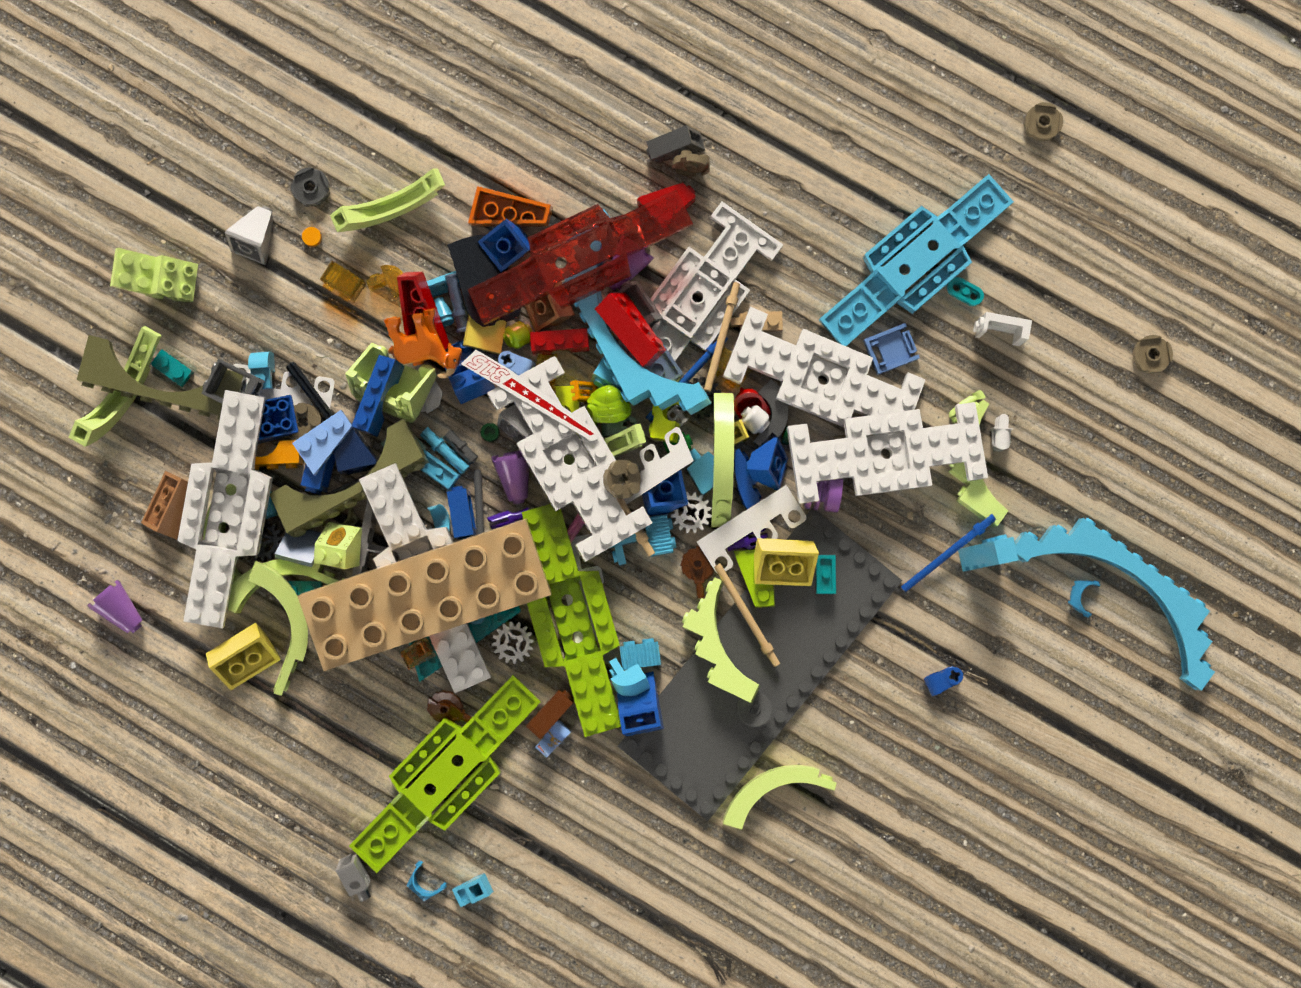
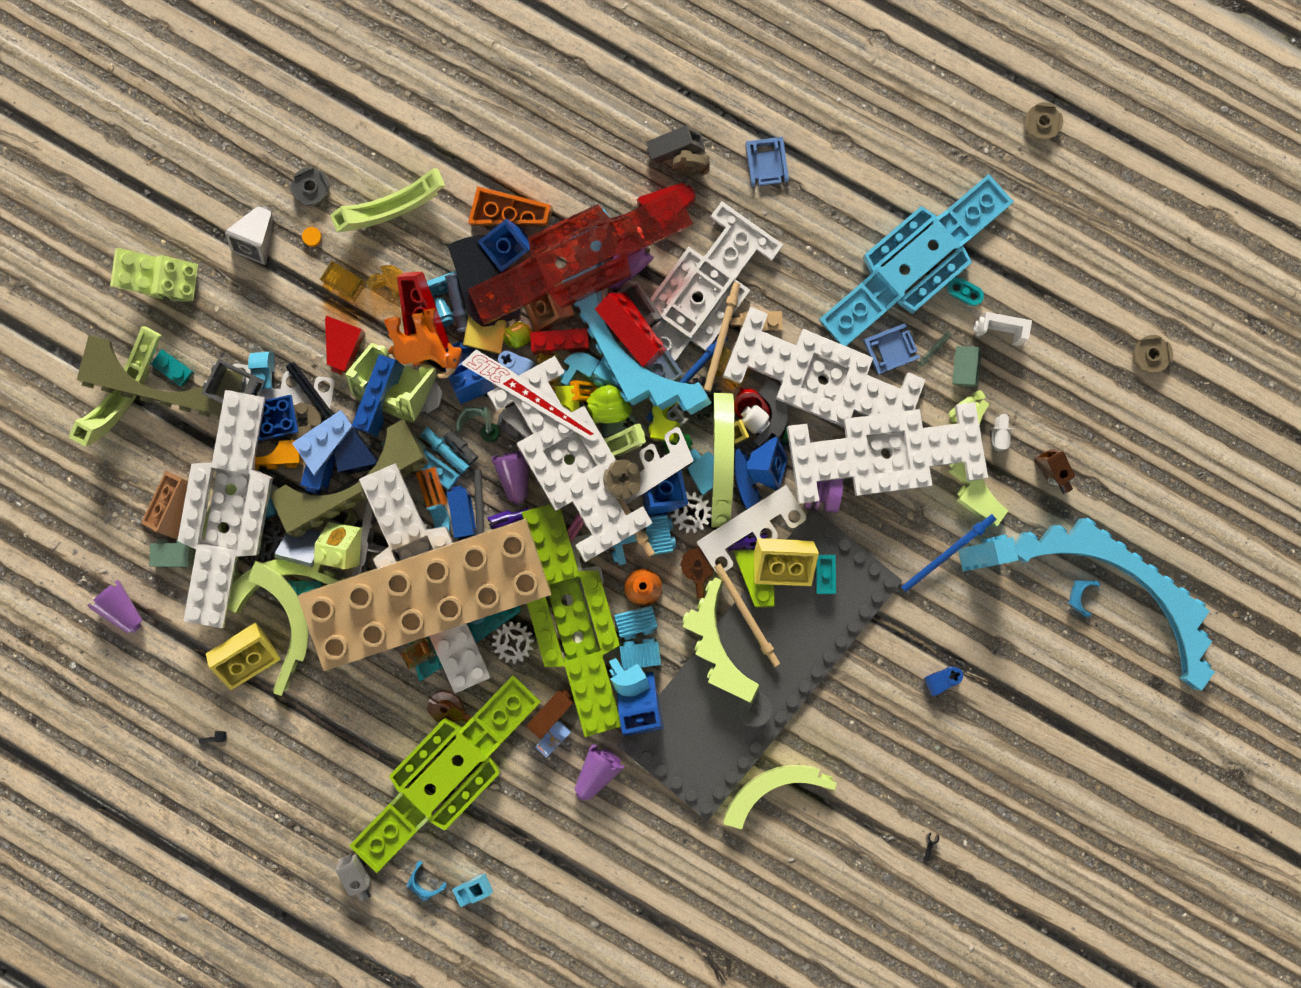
(171, 554): none -> sand green brick
(219, 736): none -> black hand
(341, 344): none -> red slope
(433, 470): none -> orange tile
(469, 412): none -> sand green helmet
(578, 363): none -> medium azure brick
(597, 772): none -> medium lavender cone
(635, 622): none -> medium azure brick
(643, 597): none -> orange cone
(767, 166): none -> medium blue container
(930, 845): none -> black hand
(934, 348): none -> sand green piece
(967, 366): none -> sand green brick
(1056, 469): none -> reddish brown torso

